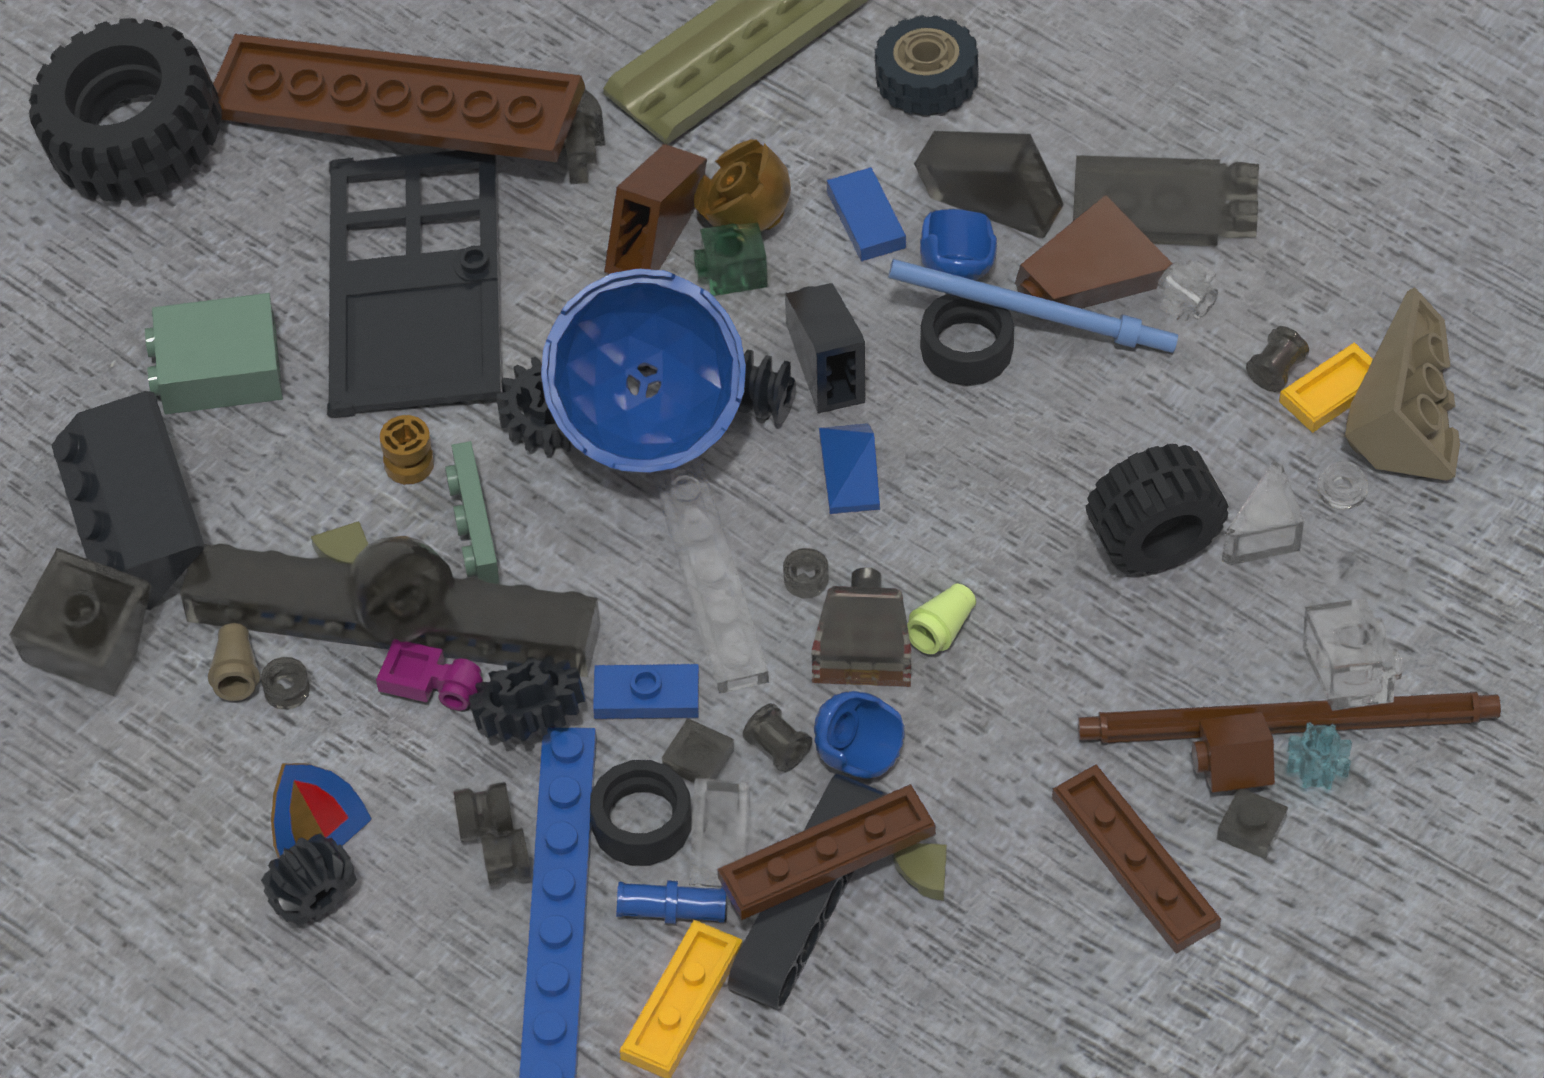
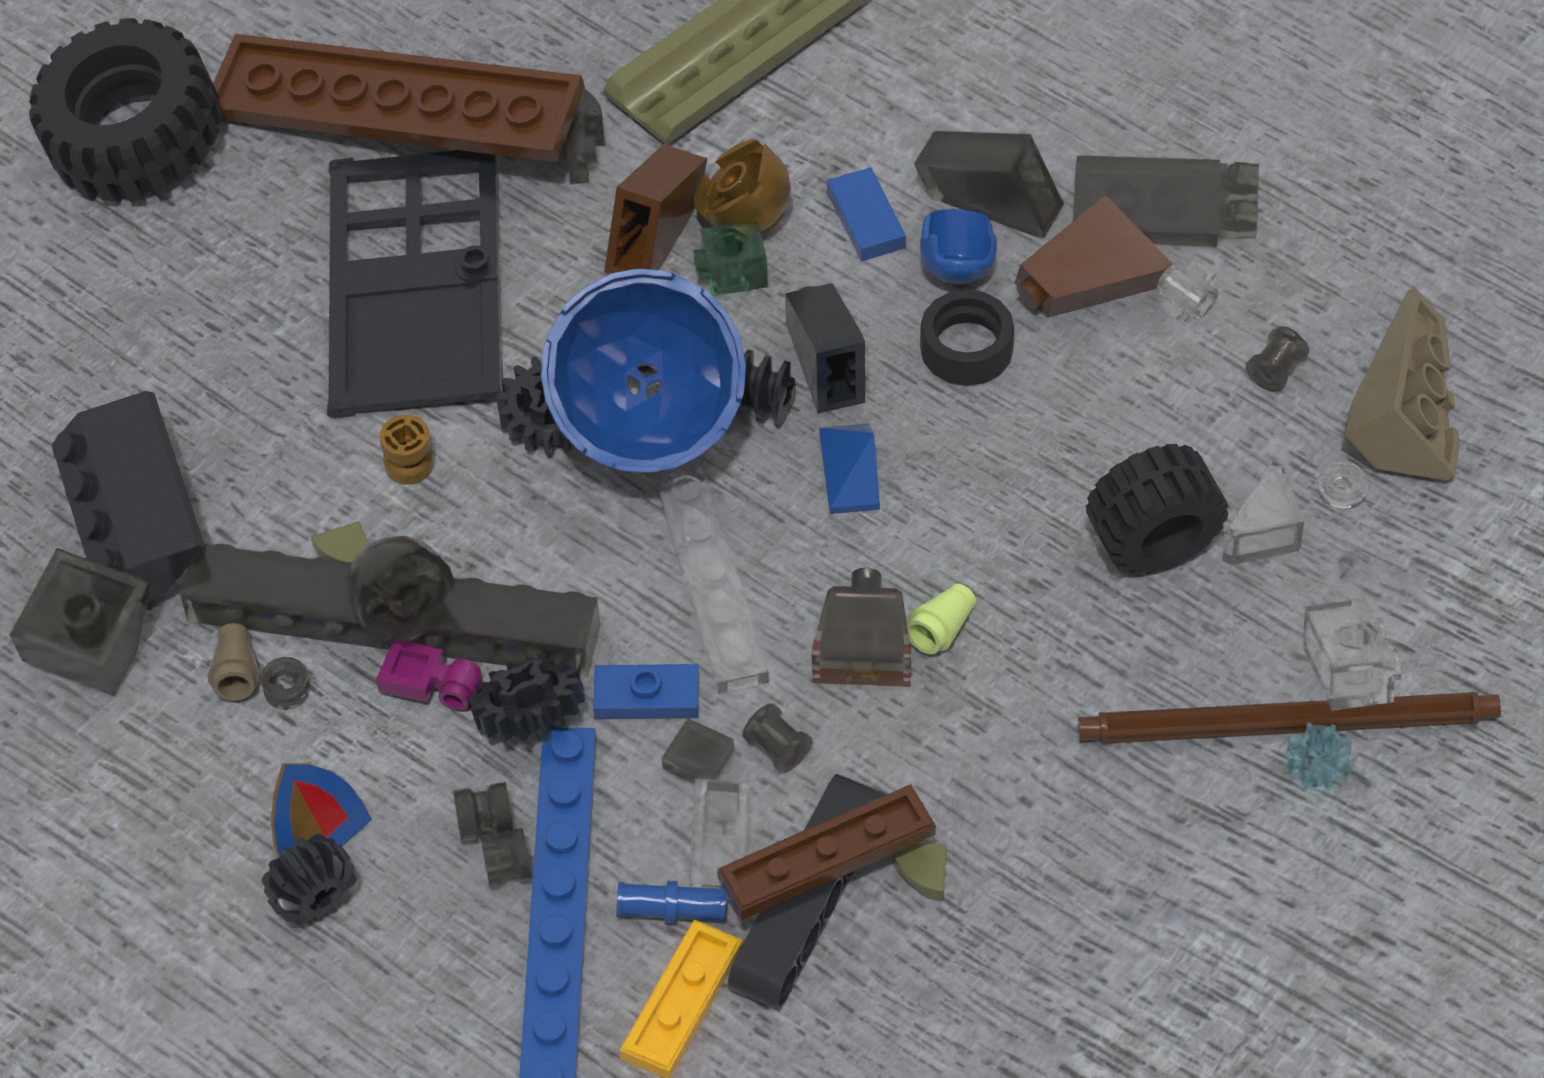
(214, 353): sand green brick -> none
(471, 515): sand green plate -> none
(640, 847): black tyre -> none
(803, 585): clear smoke bush -> none
(858, 734): blue hair -> none
(926, 65): black wheel -> none
(1125, 331): medium blue bar -> none
(1136, 858): reddish brown tile -> none
(1235, 752): reddish brown brick -> none
(1252, 823): clear smoke plate -> none
(1327, 388): yellow tile -> none

